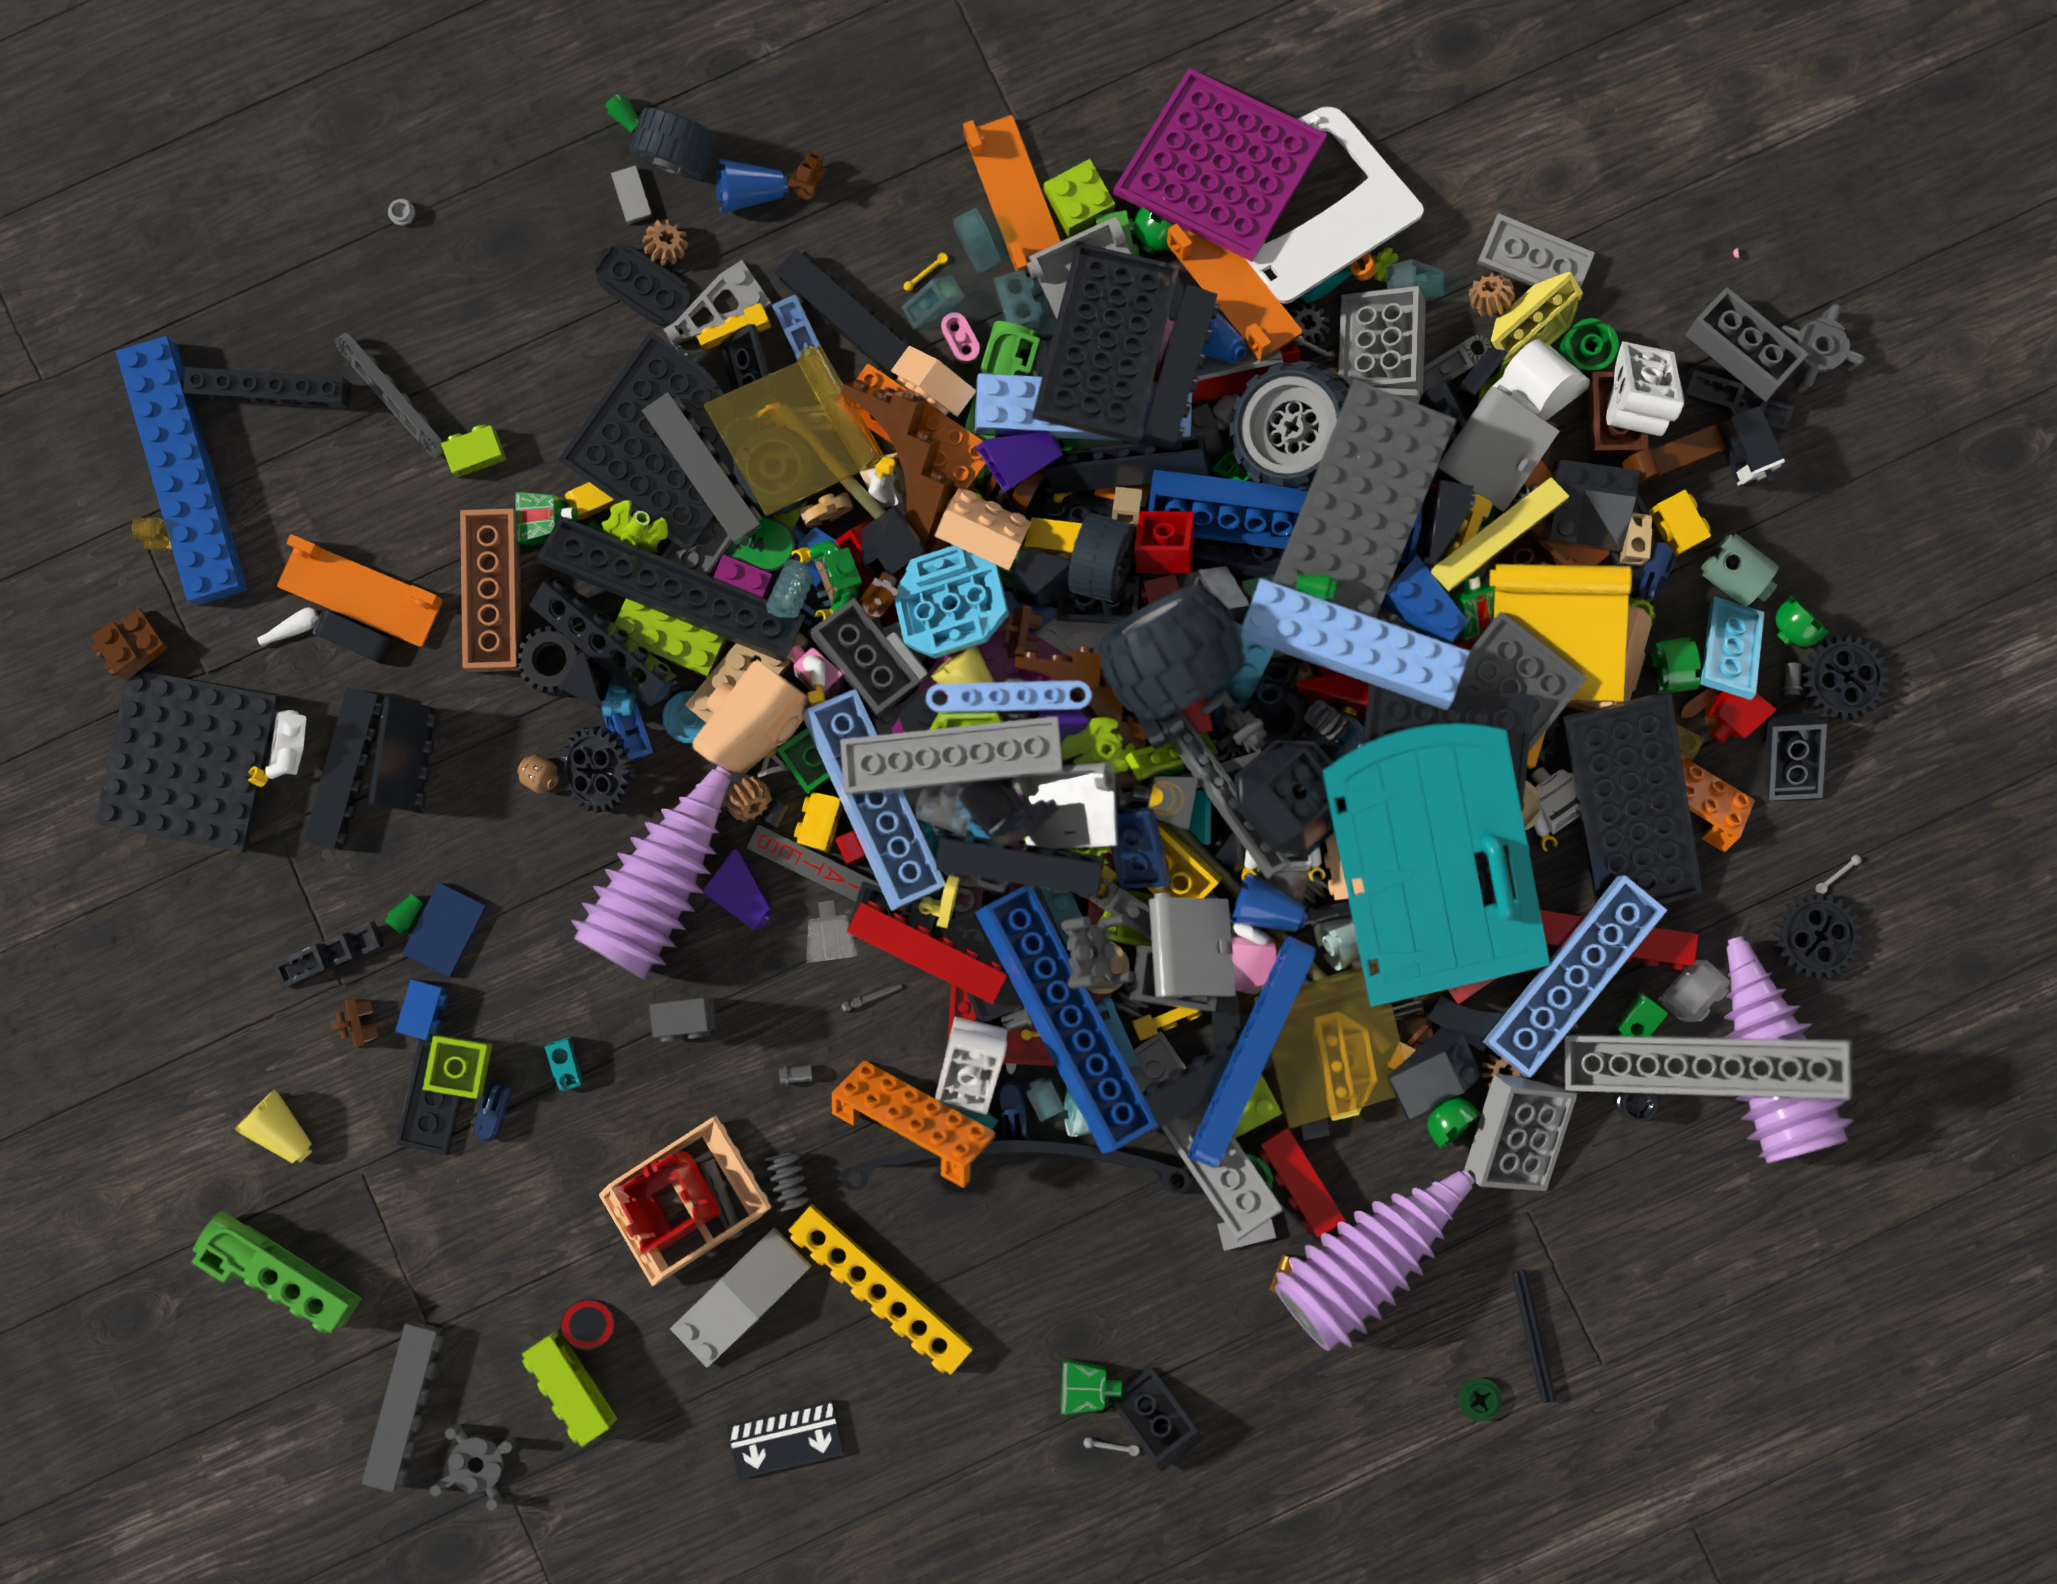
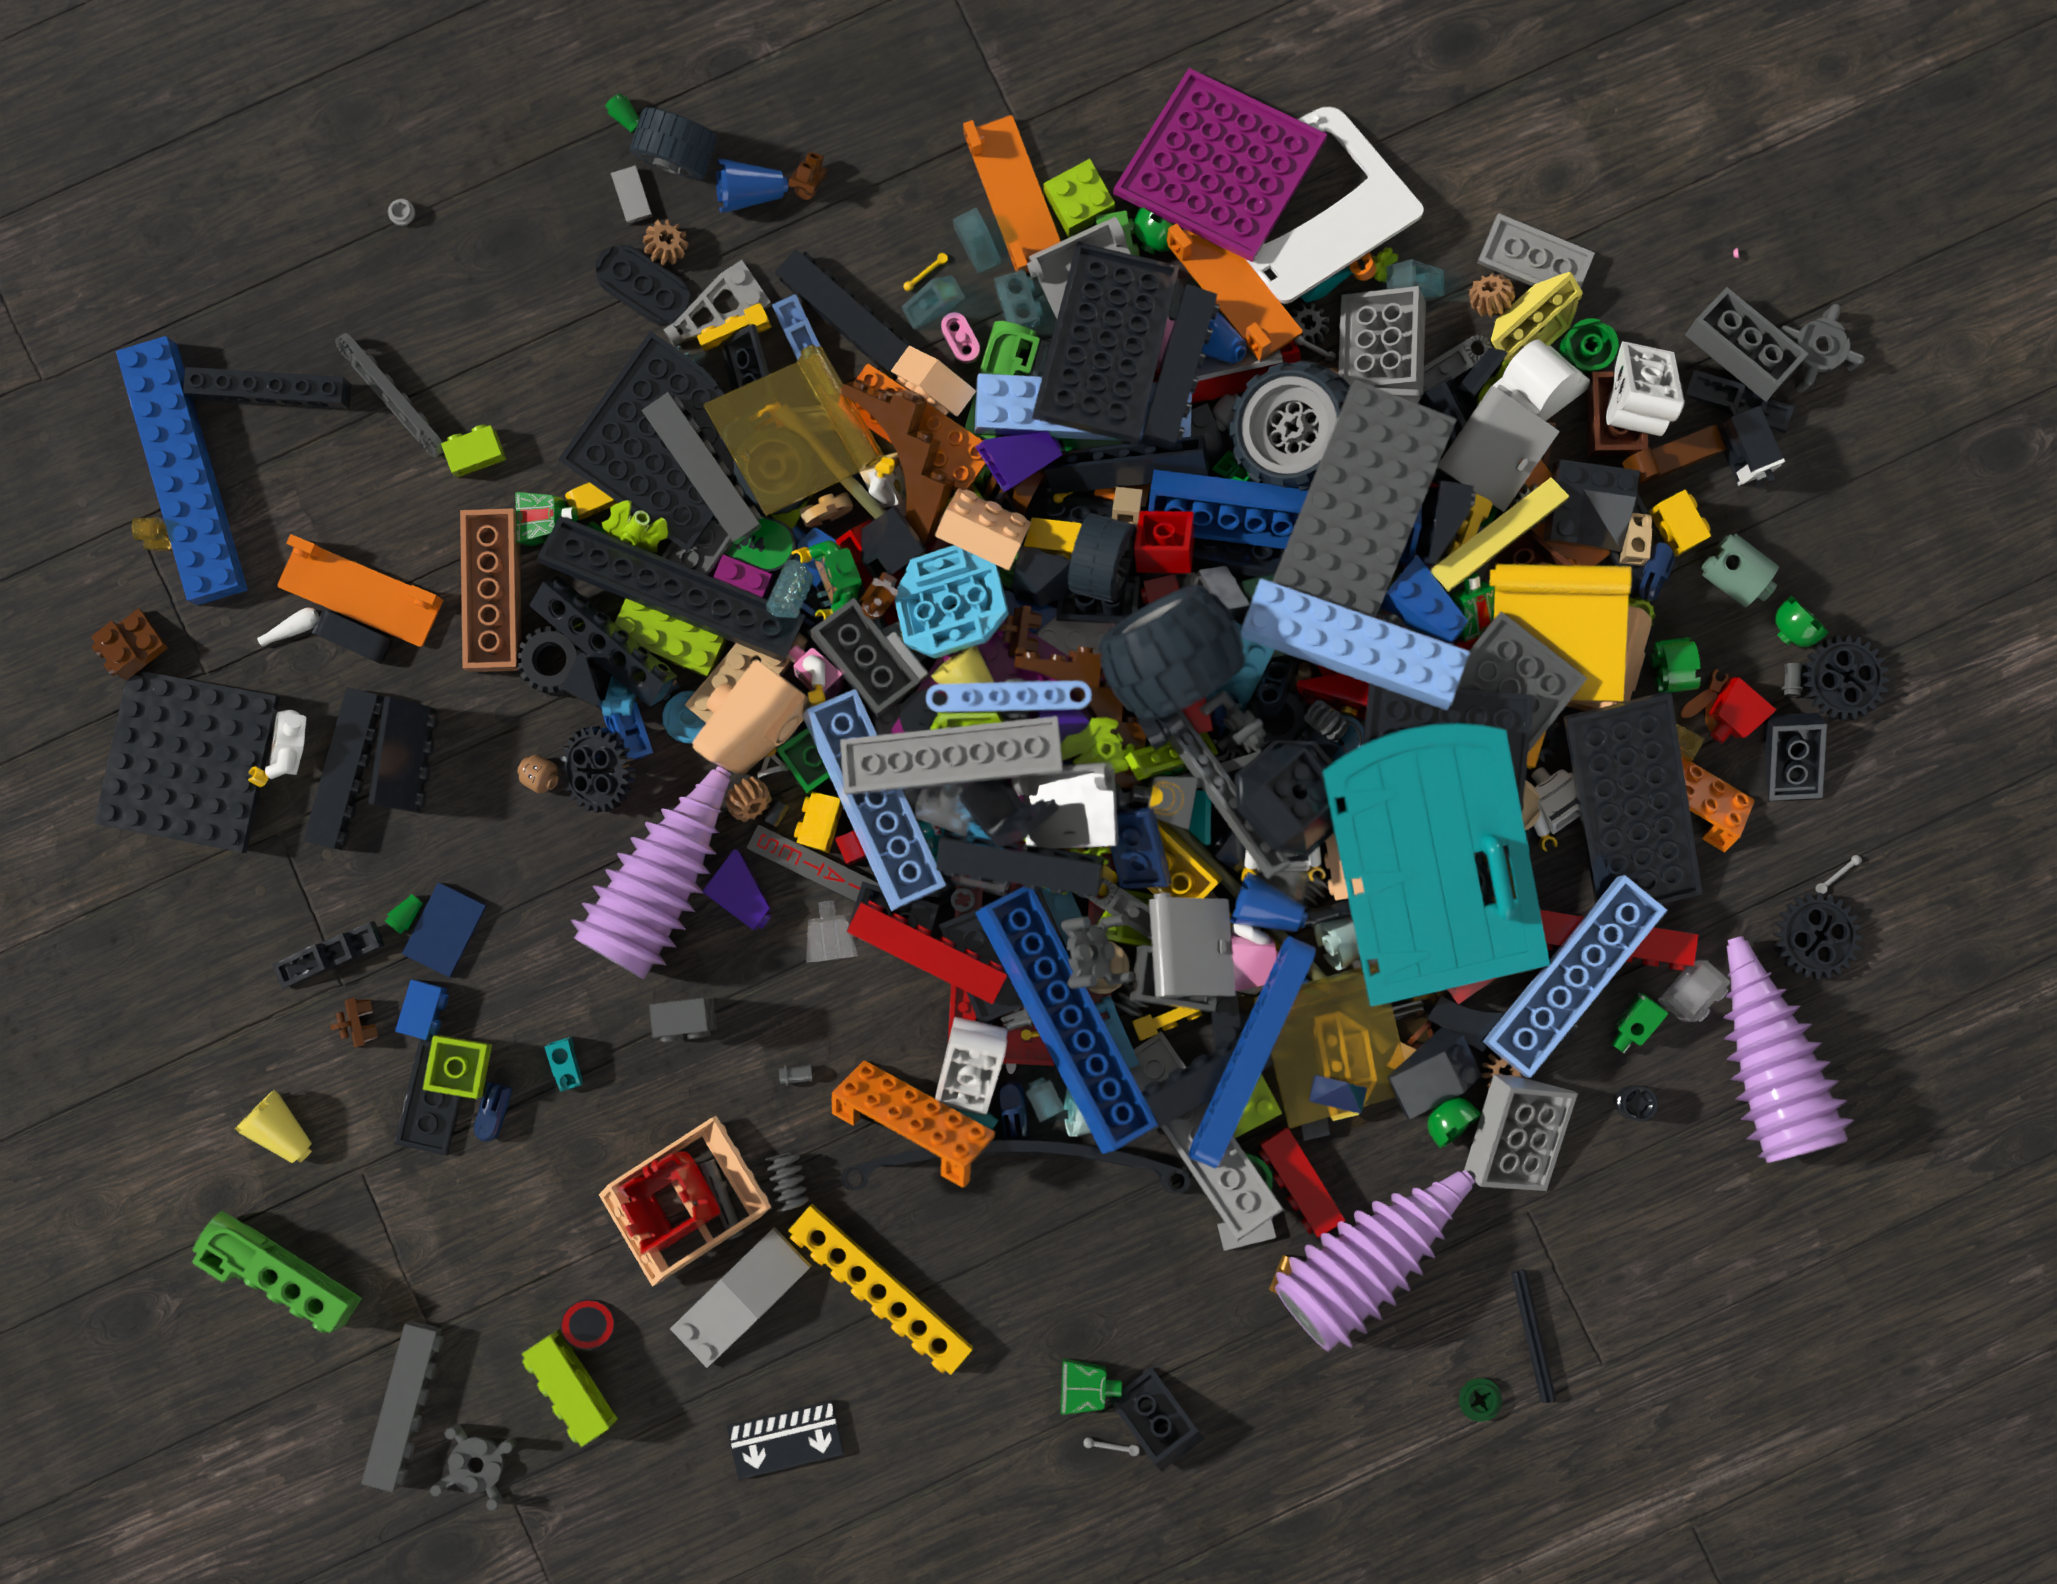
(858, 1002): dark grey piece -> none
(944, 908): light yellow piece -> none
(1319, 586): green cone -> none
(1337, 1094): none -> dark blue slope
(1709, 1066): light grey brick -> none
(1732, 648): medium azure plate -> none

